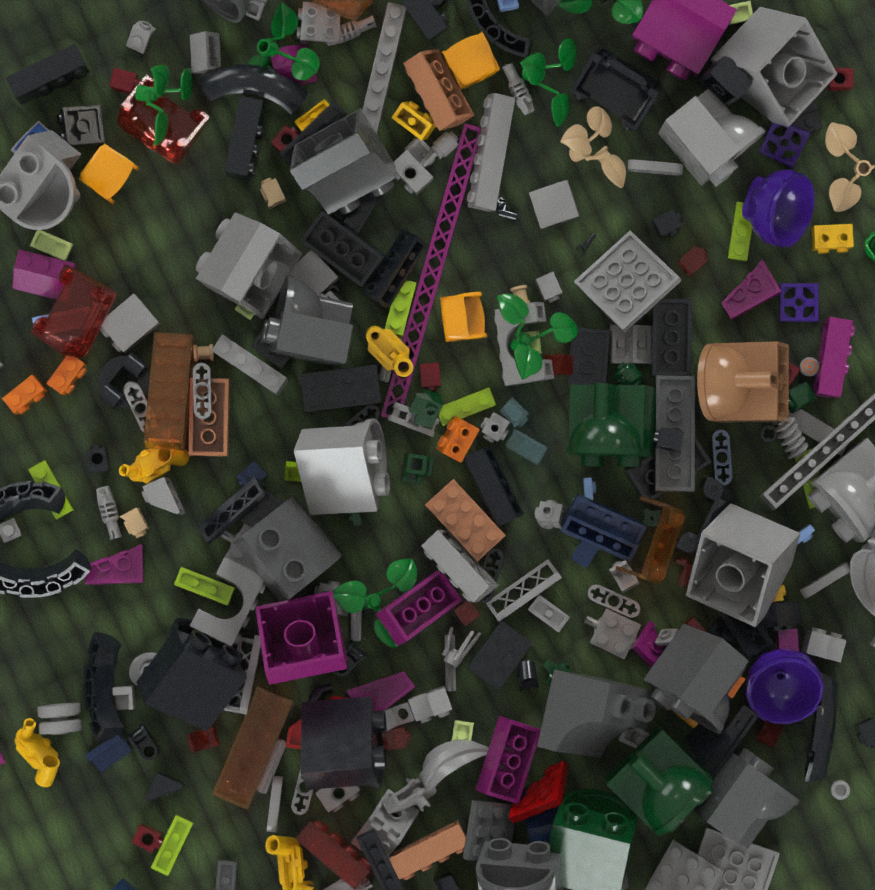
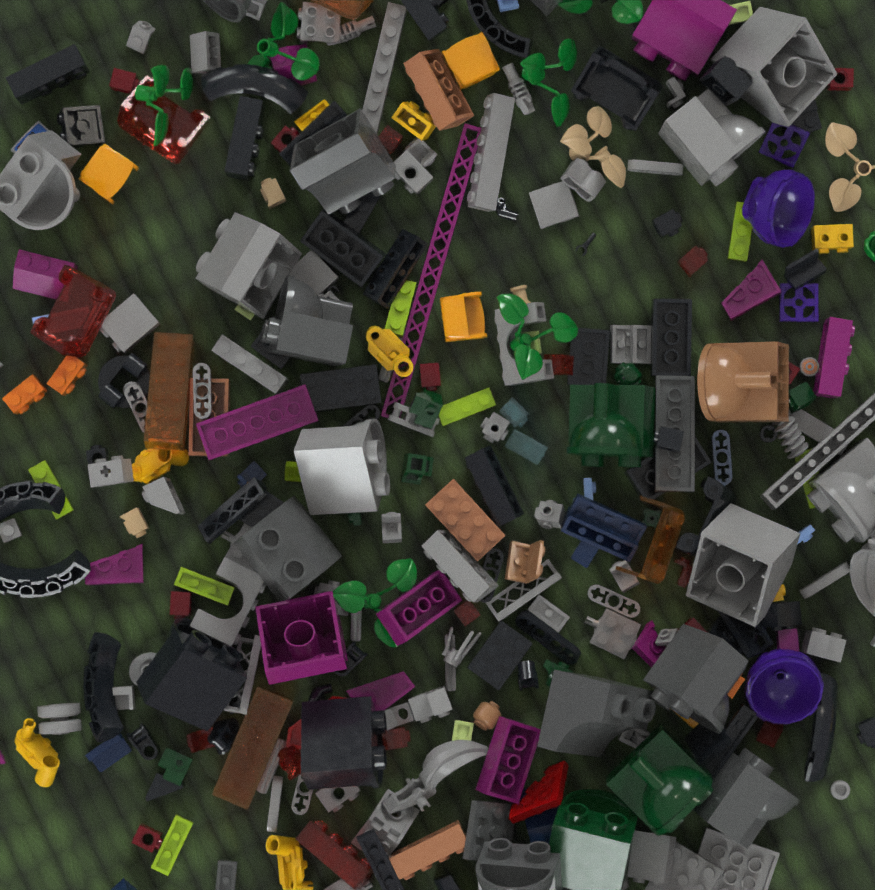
(51, 245): yellowish green plate -> none
(108, 511): light grey hinge -> none
(120, 472): none -> light grey brick
(175, 766): none -> dark green brick
(180, 604): none -> dark red brick
(203, 352): tan bush -> none
(224, 734): none -> black piece
(257, 422): none -> magenta plate
(290, 761): none -> clear red brick
(390, 139): none -> clear red brick
(391, 527): none -> light grey bracket
(445, 144): light grey brick -> none
(457, 438): orange brick -> none
(486, 715): none -> medium nougat head
(524, 561): none -> medium nougat bracket
(546, 640): none -> black beam
(549, 287): light grey brick -> none
(583, 179): none -> light grey brick
(627, 281): light grey plate -> none
(651, 858): none -> light grey brick
(676, 88): none -> light grey bracket
(804, 270): none -> black panel

